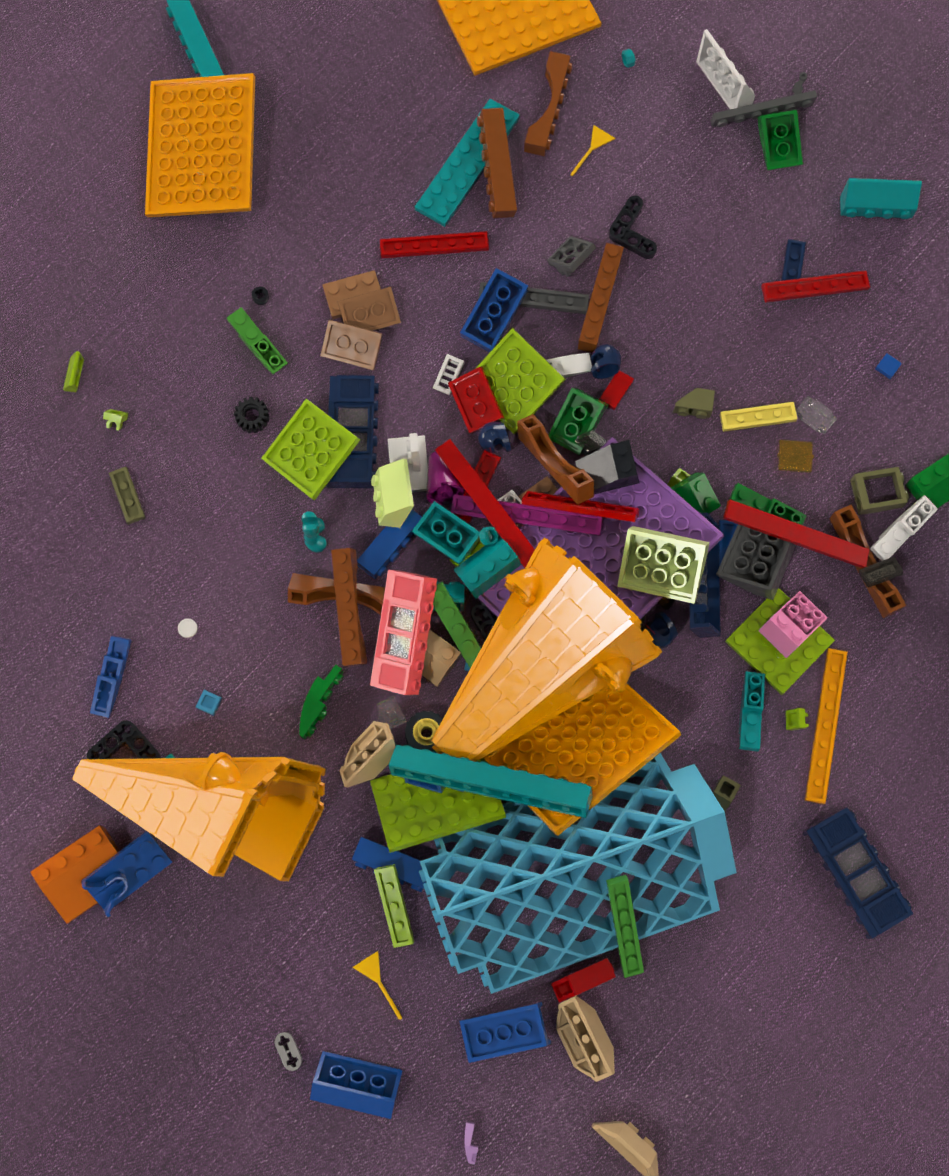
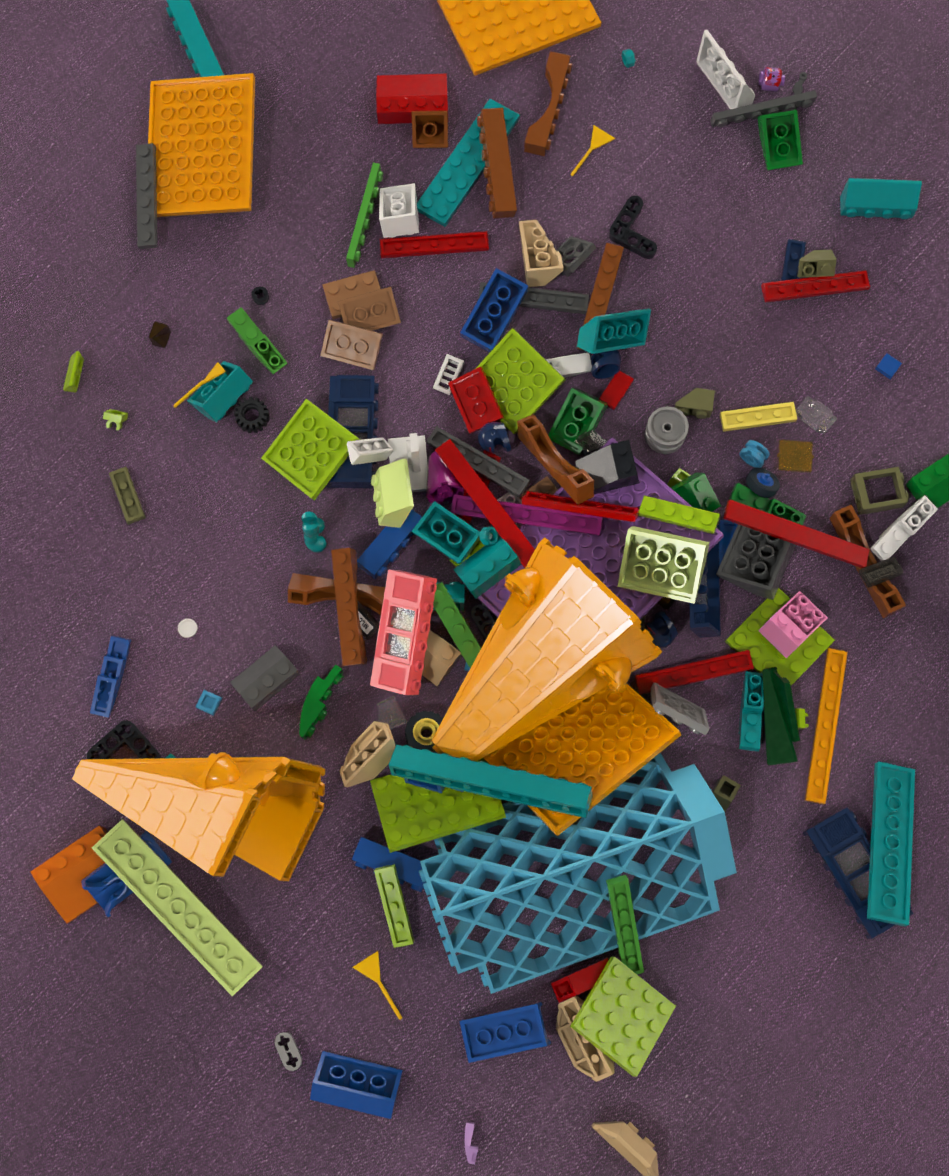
(146, 196): none -> dark grey plate
(159, 334): none -> dark brown slope
(177, 907): none -> yellowish green plate
(215, 372): none -> yellow piece
(221, 392): none -> teal slope
(265, 678): none -> dark grey slope
(366, 209): none -> bright green plate
(367, 622): none -> tile
(368, 450): none -> white slope
(398, 210): none -> white slope
(407, 93): none -> red slope
(430, 129): none -> dark orange slope
(483, 464): none -> dark grey plate
(540, 258): none -> tan wedge
(614, 331): none -> teal slope
(623, 1016): none -> lime plate
(666, 430): none -> light grey wheel
(679, 514): none -> lime plate
(679, 709): none -> light grey plate
(695, 671): none -> red tile
(754, 454): none -> dark azure wheel
(763, 482): none -> black wheel
(771, 79): none -> medium lavender head
(780, 718): none -> dark green wedge
(817, 264): none -> olive slope
(891, 844): none -> teal plate

